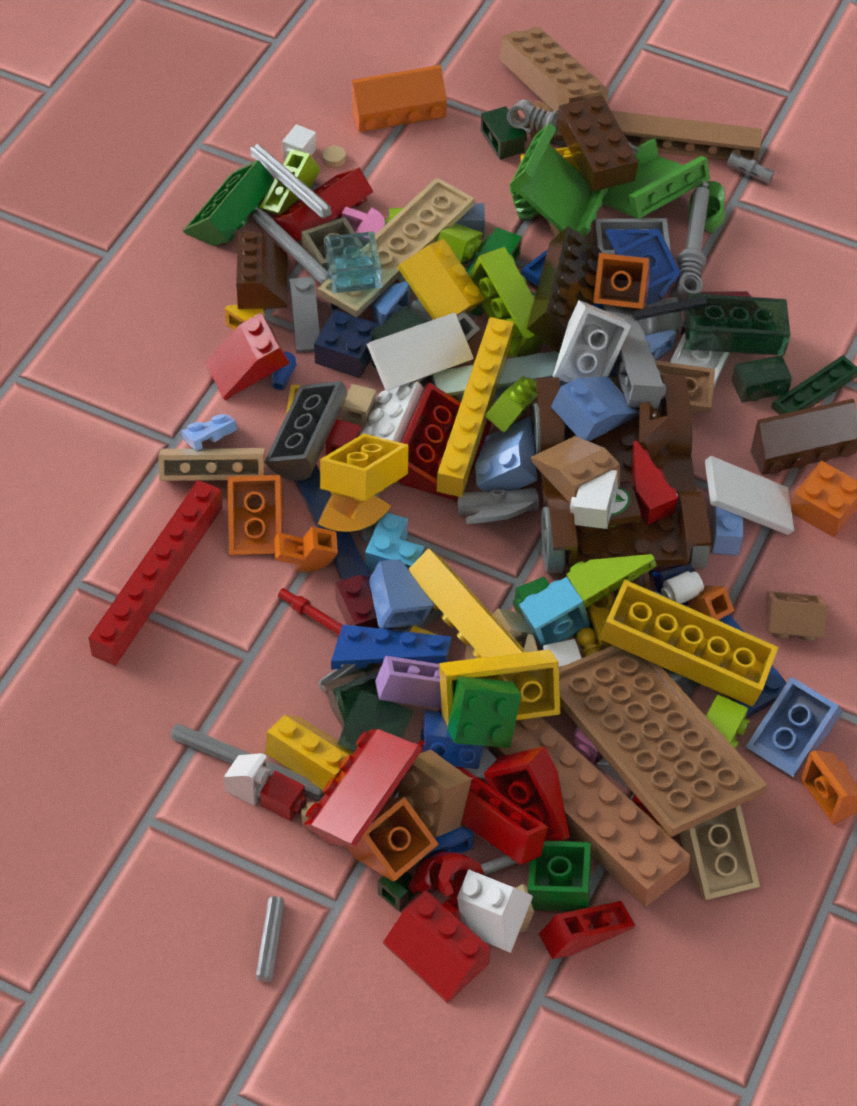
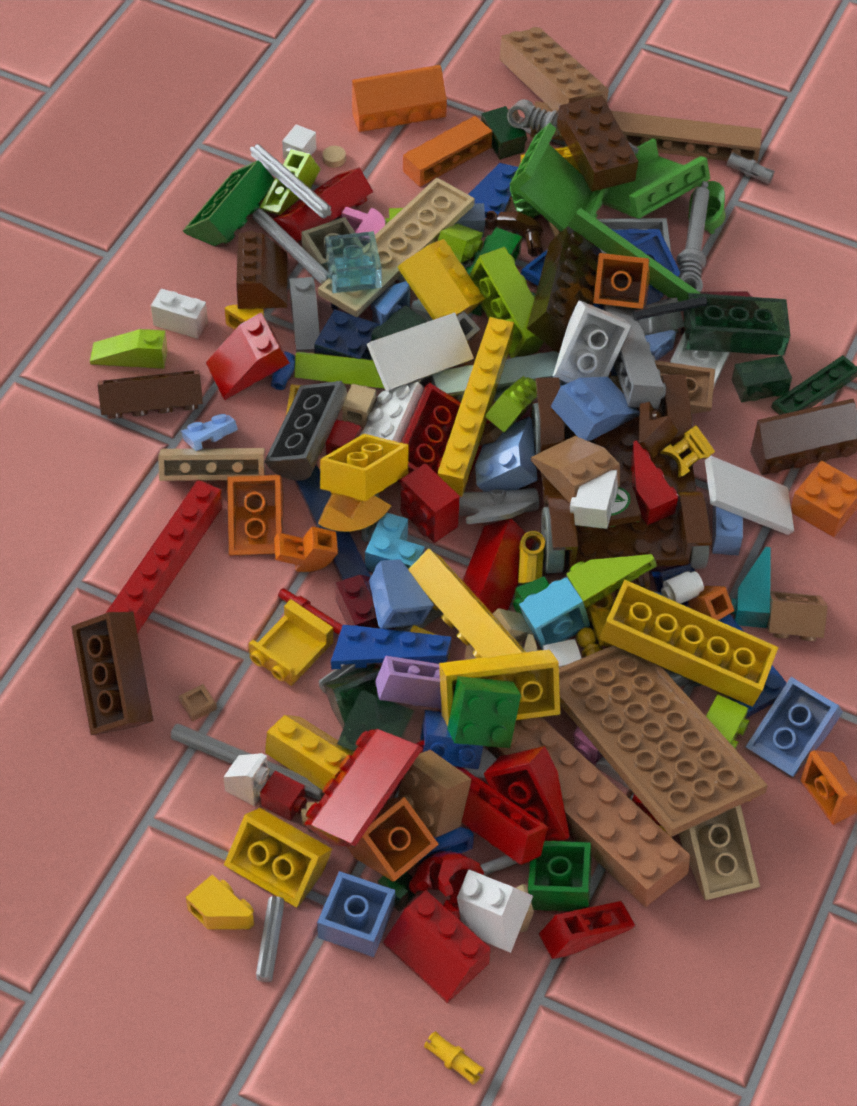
(112, 672): none -> reddish brown slope
(133, 349): none -> lime slope
(150, 393): none -> reddish brown slope
(179, 313): none -> white brick
(197, 702): none -> medium nougat tile
(218, 907): none -> yellow slope
(277, 856): none -> yellow slope
(292, 644): none -> yellow panel
(337, 368): none -> lime tile
(356, 914): none -> medium blue brick
(429, 503): none -> red brick
(447, 151): none -> orange brick
(454, 1057): none -> yellow pin
(490, 434): none -> medium nougat tile
(495, 189): none -> blue wing
(495, 564): none -> red slope
(520, 223): none -> reddish brown arm
(530, 561): none -> yellow piece
(613, 243): none -> bright green tile
(699, 448): none -> yellow piece
(753, 594): none -> teal slope

